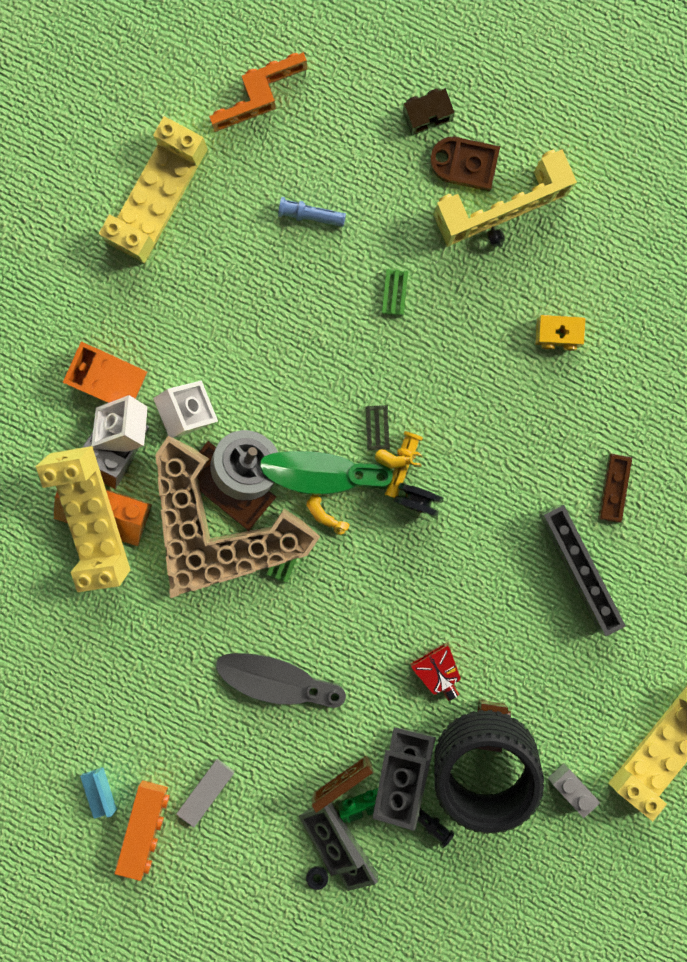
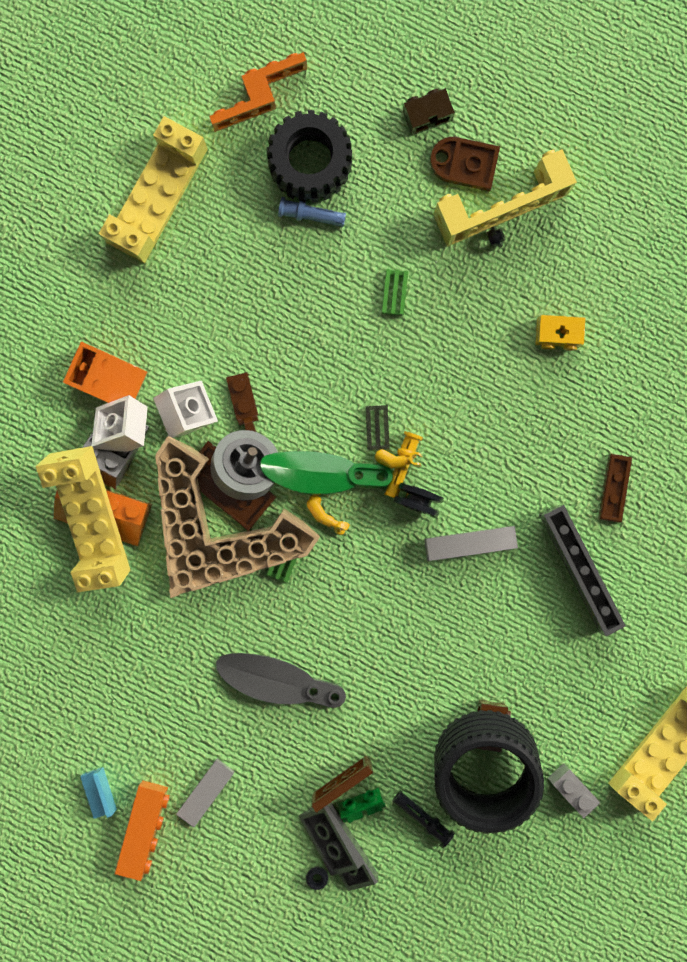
(243, 400): none -> reddish brown hinge
(305, 128): none -> black tyre
(404, 778): dark grey slope -> none
(438, 671): red torso -> none
(470, 543): none -> light grey slope

